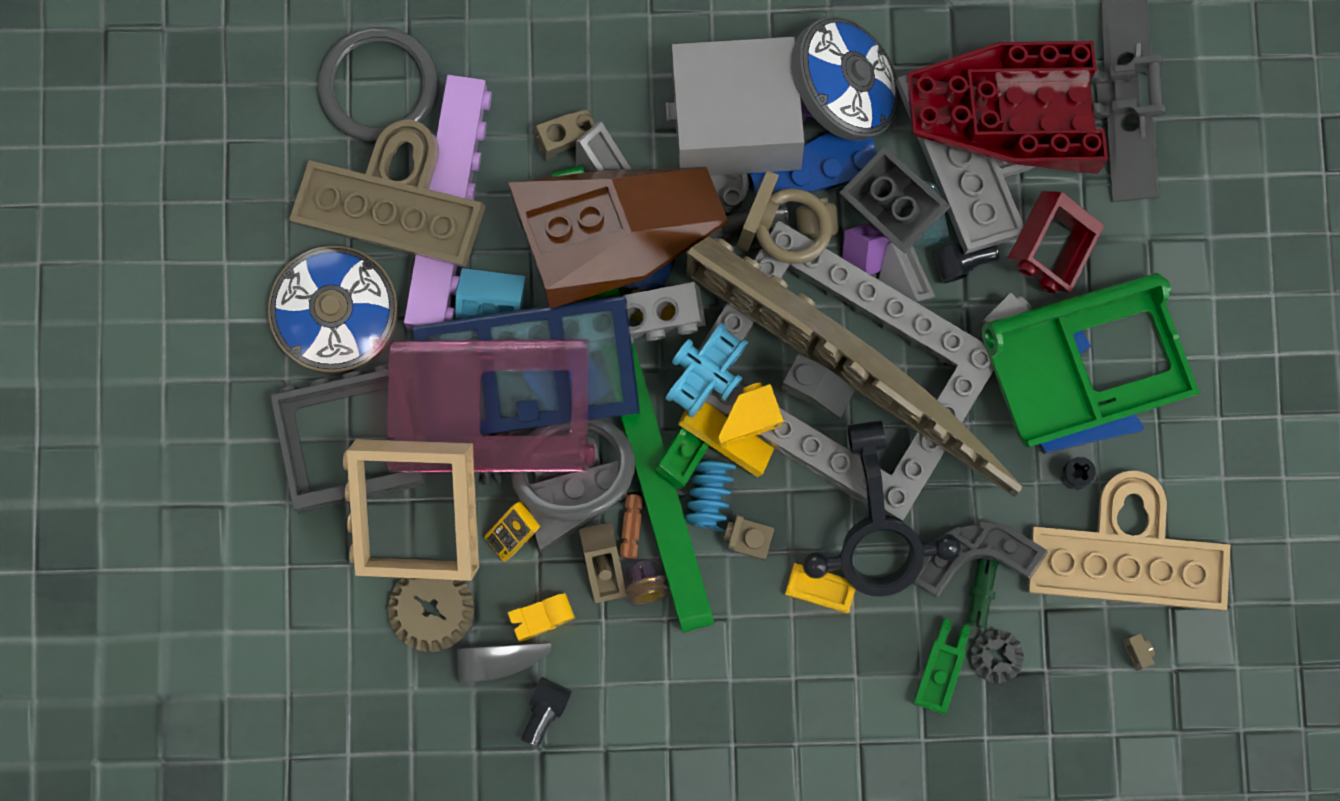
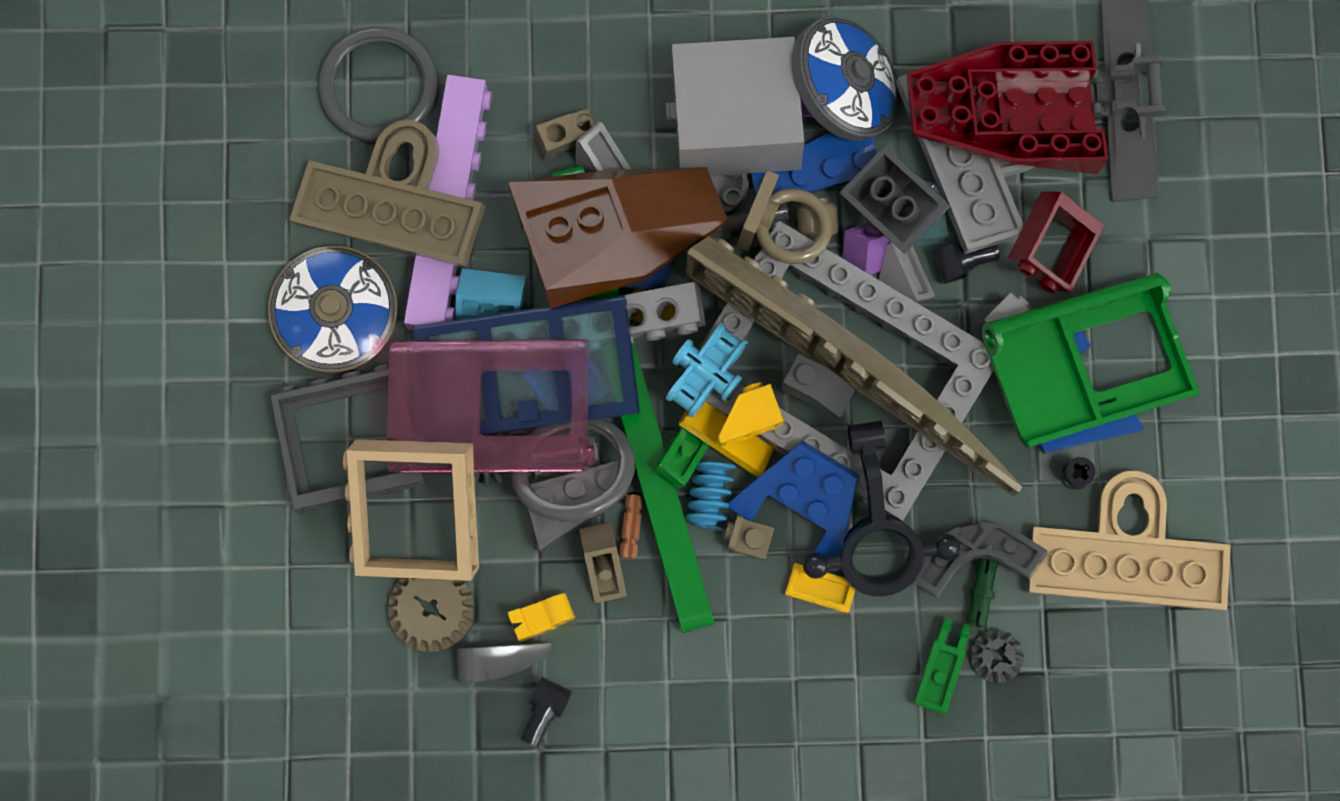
(512, 531): tile -> none
(647, 589): piece -> none
(810, 486): none -> blue wing
(1140, 651): dark tan plate -> none

